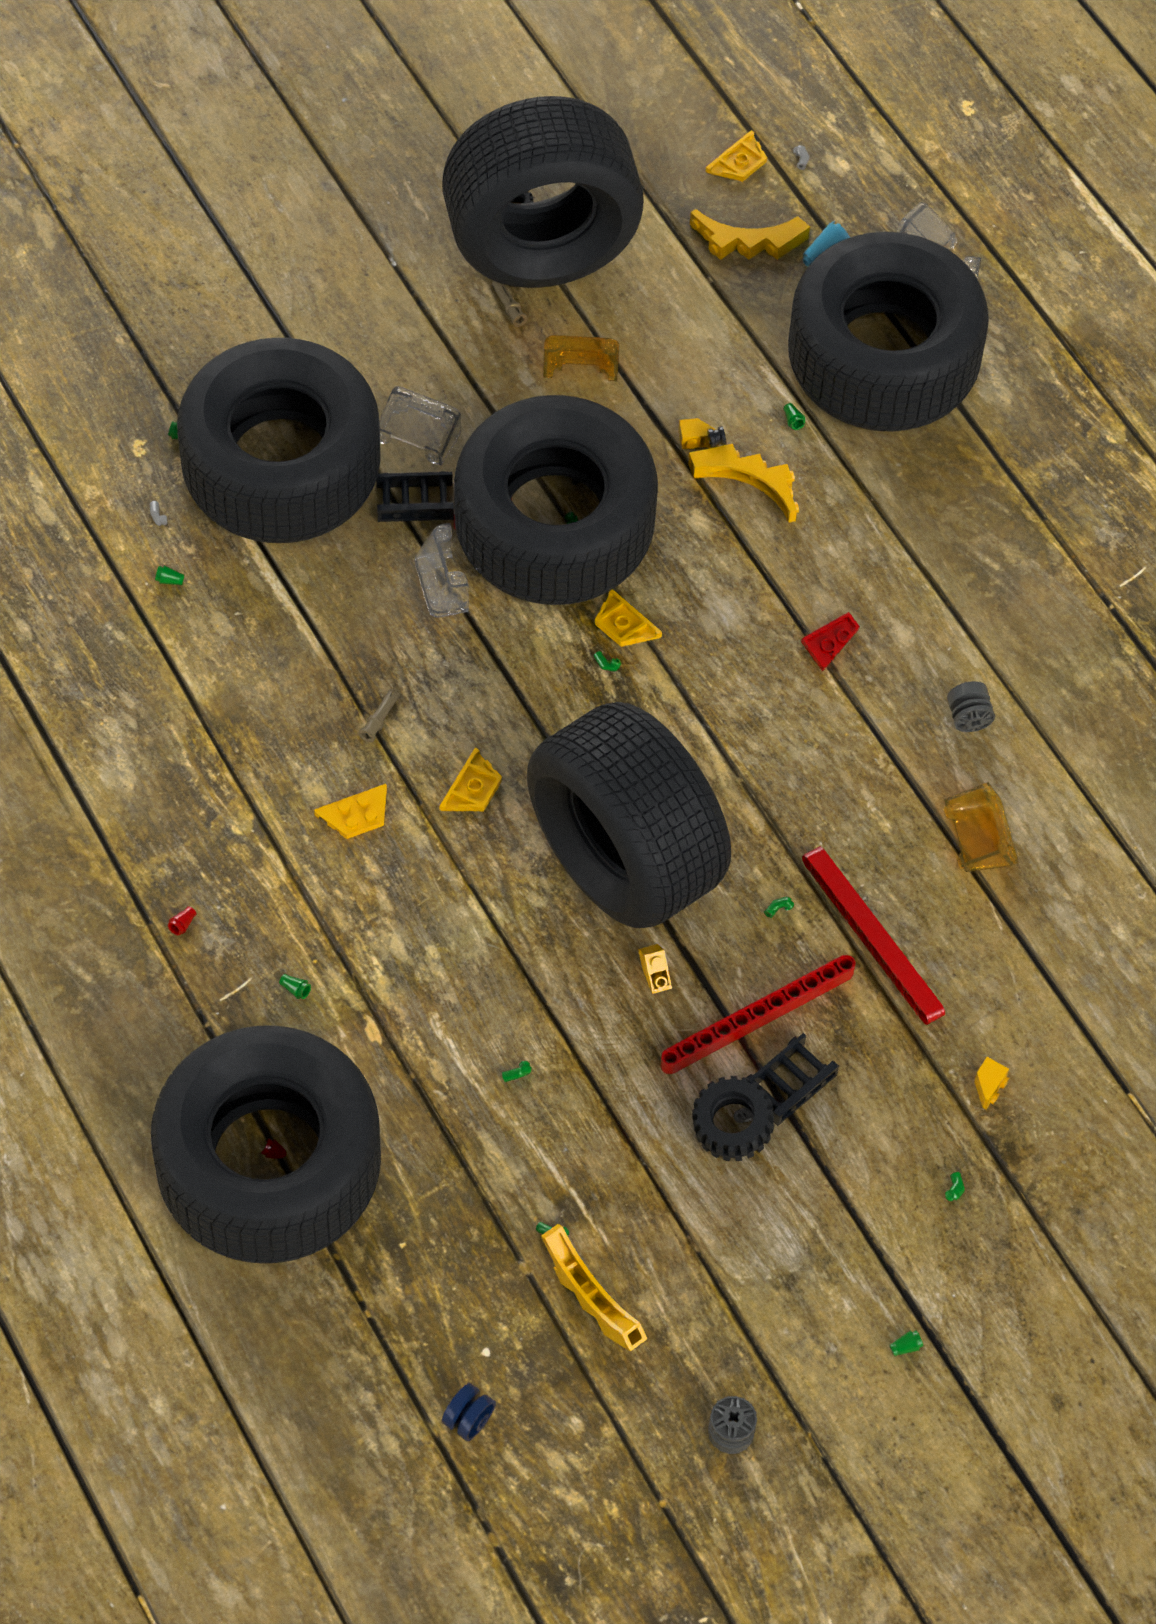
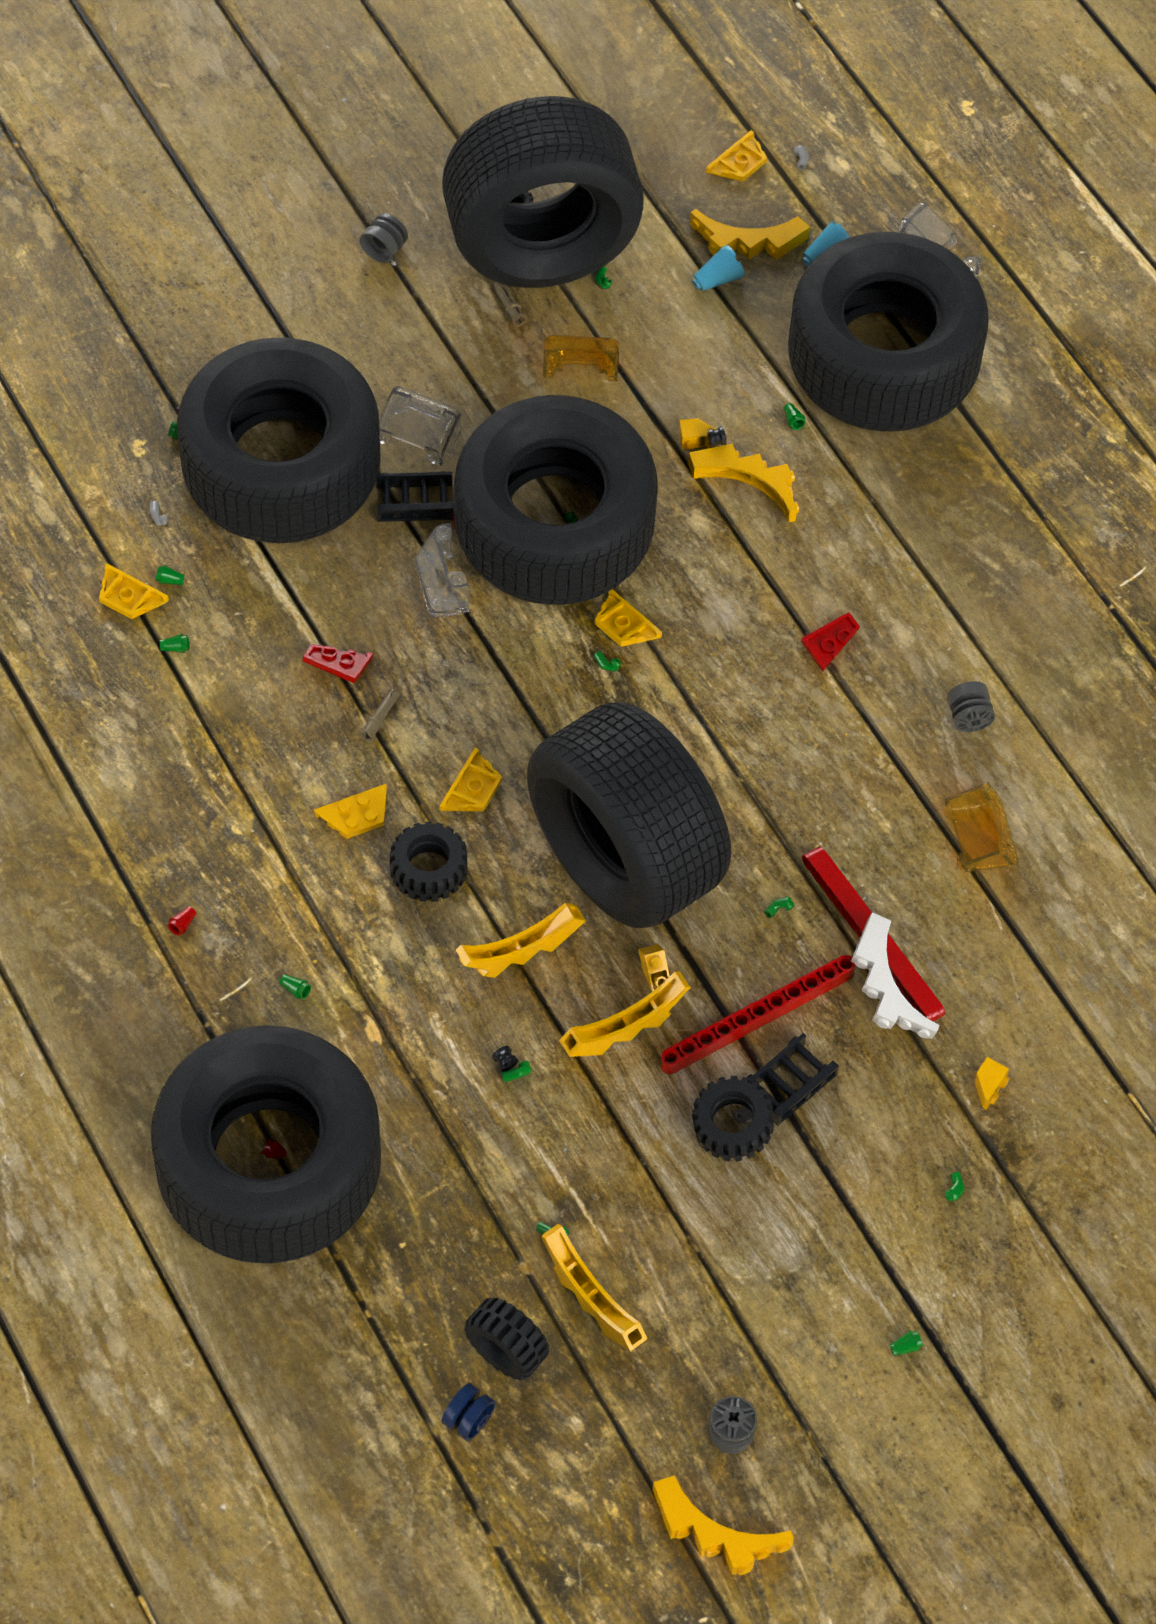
(128, 594): none -> yellow wing
(177, 643): none -> green cone
(340, 663): none -> red wing
(383, 238): none -> dark grey wheel
(424, 839): none -> black tyre
(504, 1058): none -> black wheel
(506, 1338): none -> black tyre
(520, 948): none -> yellow arch
(601, 280): none -> green arm
(624, 1026): none -> yellow arch
(710, 1537): none -> yellow arch
(719, 270): none -> medium azure cone
(879, 984): none -> white arch

